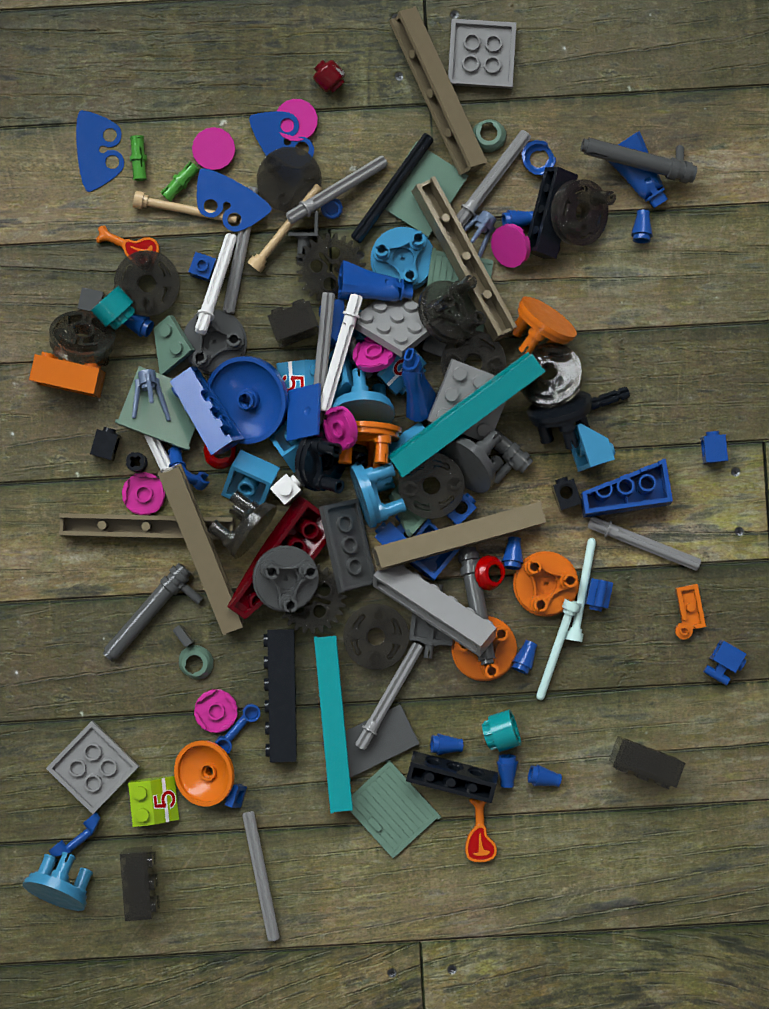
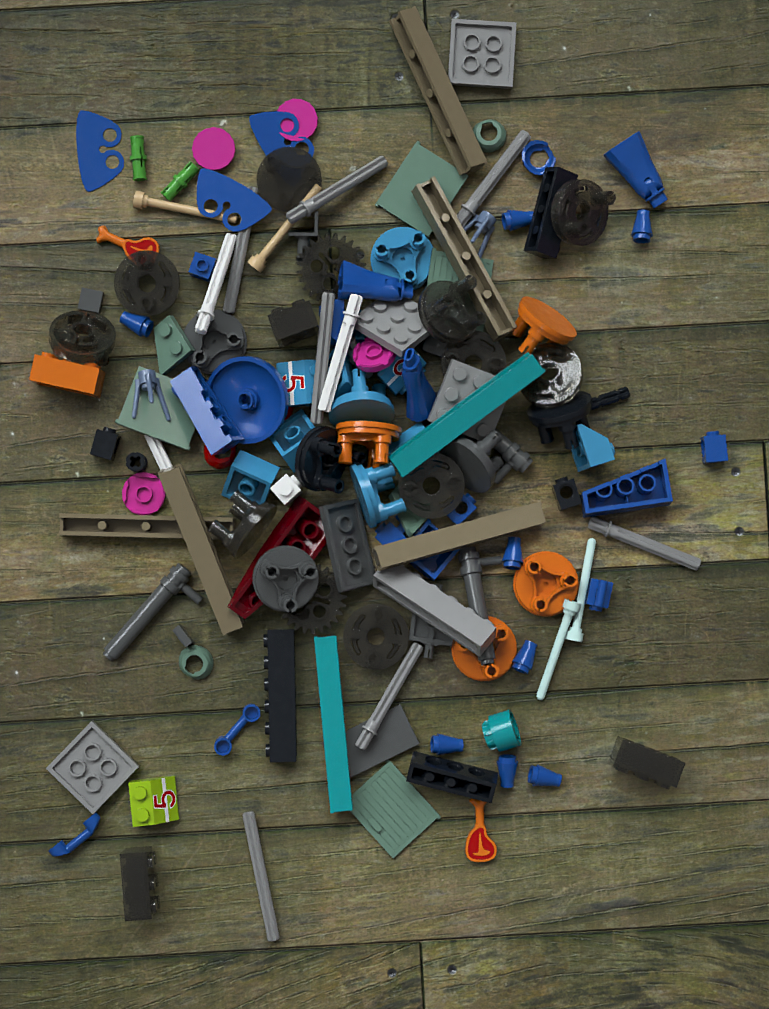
(54, 885): dark azure piece -> none
(114, 308): teal piece -> none
(194, 775): orange dish -> none
(198, 480): blue piece -> none
(216, 710): dark pink tile -> none
(236, 796): blue tile -> none
(303, 412): blue piece -> none
(329, 76): dark red head -> none
(332, 209): blue plate -> none
(340, 427): dark pink tile -> none
(392, 188): black axle -> none
(482, 569): red piece -> none
(510, 245): dark pink tile -> none
(671, 168): dark grey cylinder -> none
(690, 611): orange hinge -> none
(726, 658): blue brick -> none

